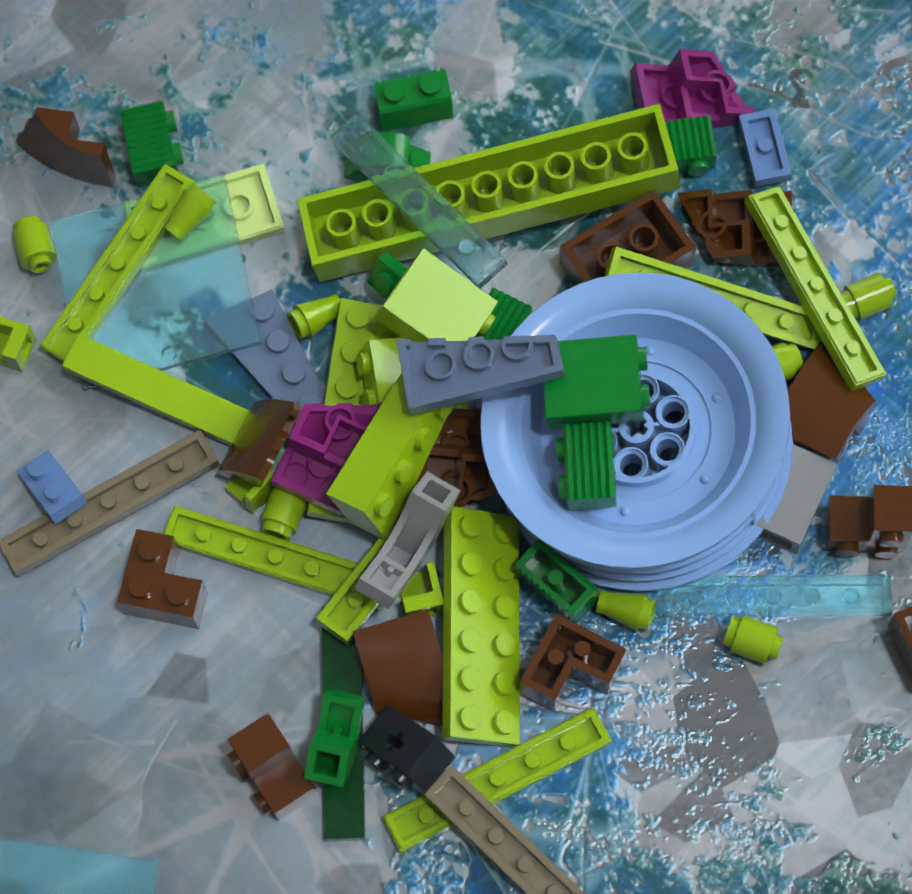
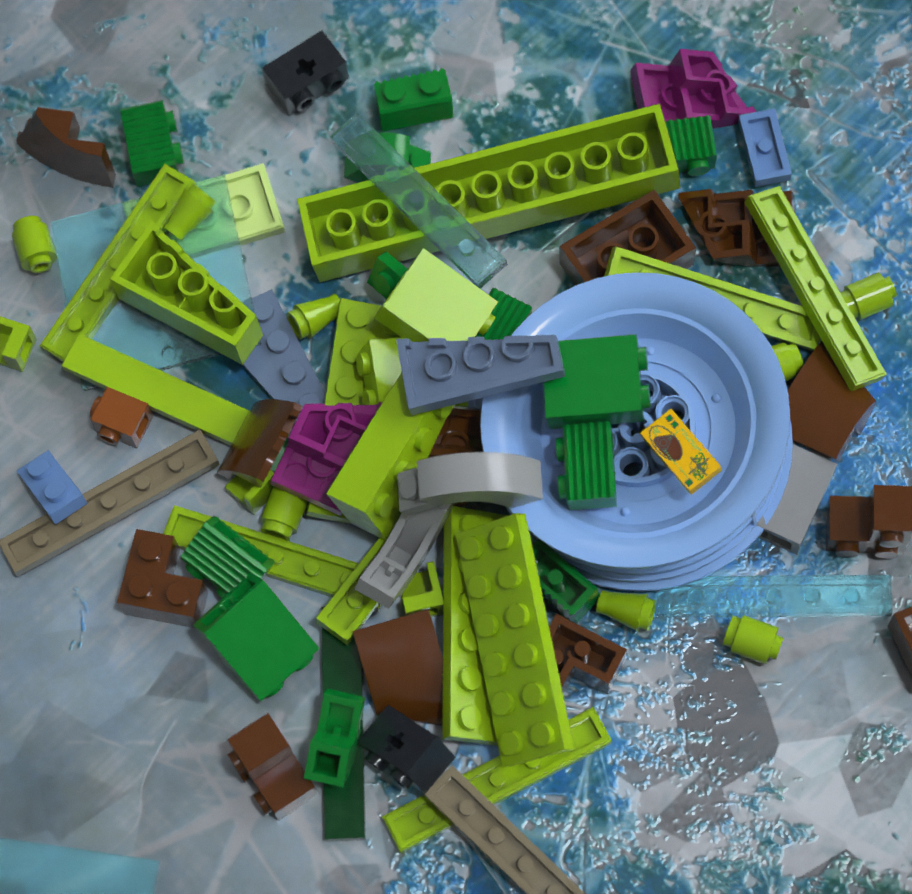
(120, 418): none -> dark orange brick
(182, 294): none -> lime wedge
(224, 557): none -> green brick
(256, 637): none -> green brick
(305, 73): none -> black brick
(471, 476): none -> light grey arch
(514, 640): none -> lime plate
(681, 451): none -> yellow tile

